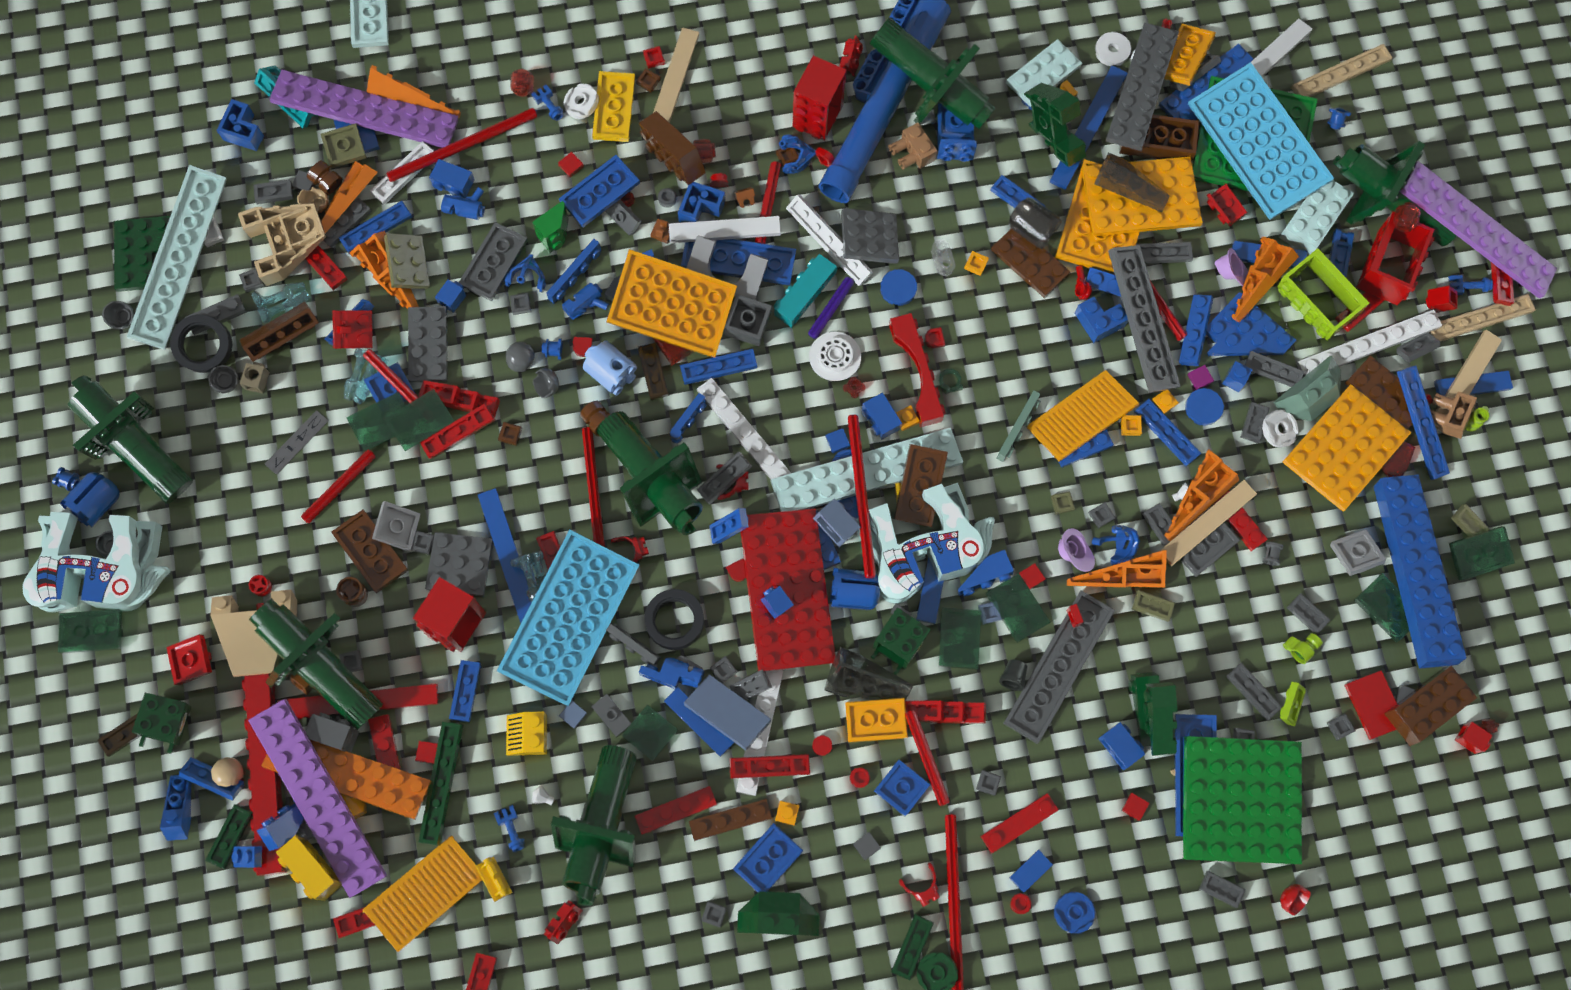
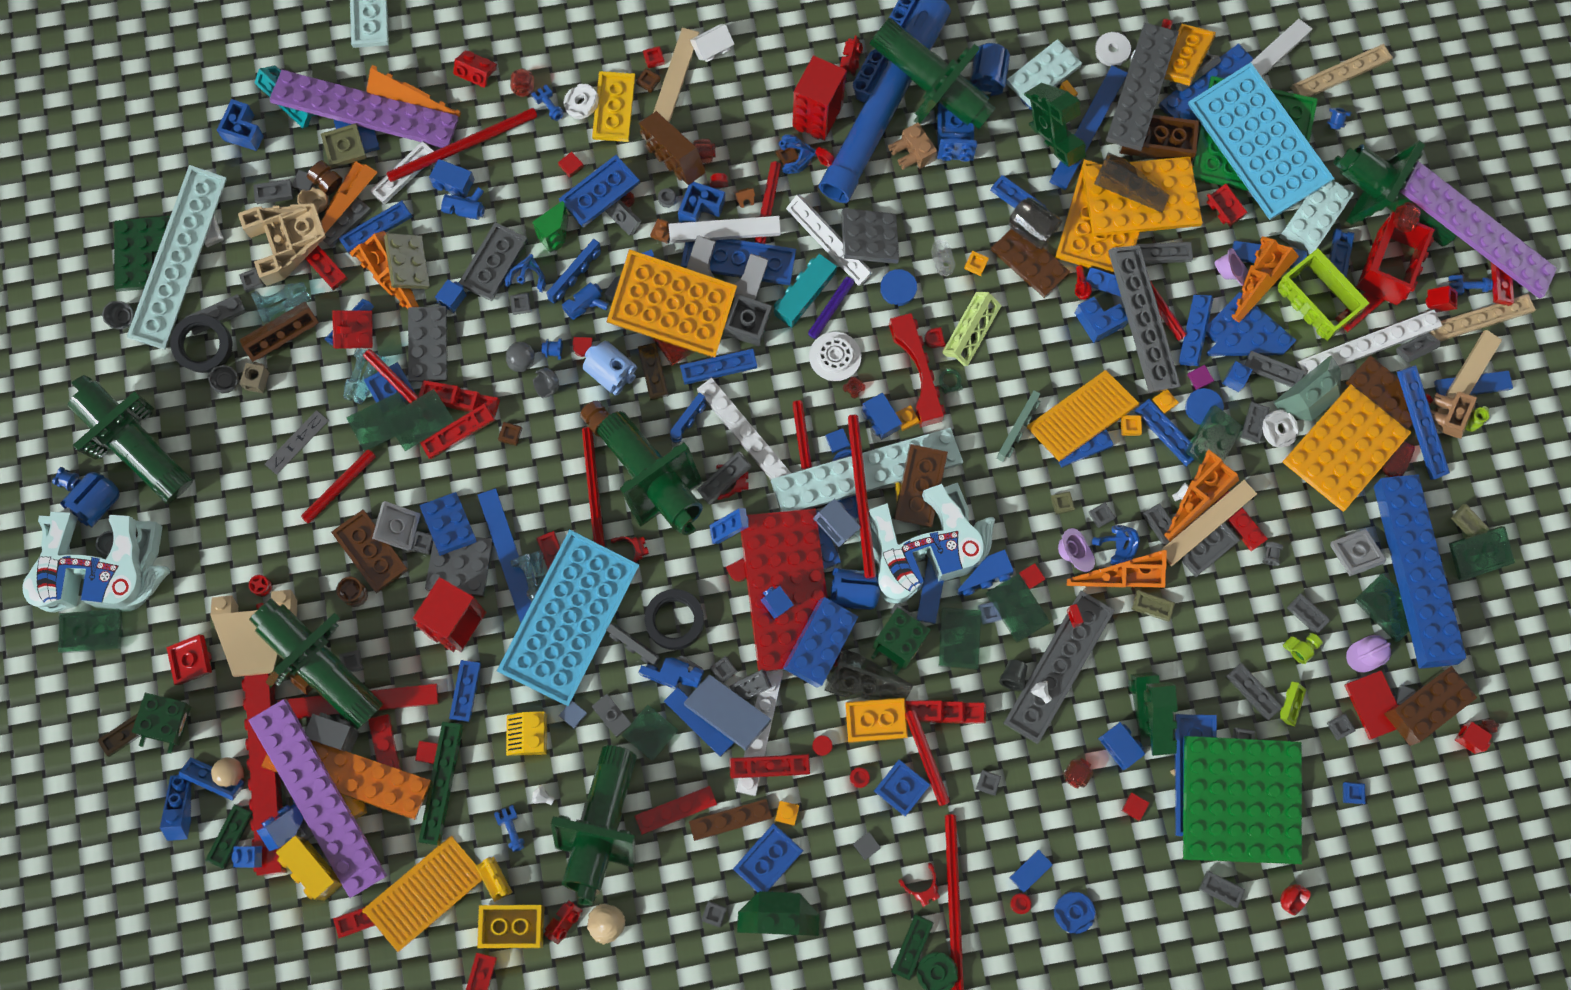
(448, 523): none -> blue plate
(473, 68): none -> red bracket
(510, 926): none -> yellow brick
(605, 923): none -> tan hair
(712, 42): none -> white piece
(802, 437): none -> red axle
(820, 642): none -> blue brick
(969, 324): none -> yellowish green fence
(990, 68): none -> blue cylinder
(1019, 823): red plate -> none
(1041, 691): none -> white rock
(1078, 773): none -> clear red head
(1216, 434): none -> clear green plate
(1353, 793): none -> blue tile
(1368, 653): none -> lavender piece

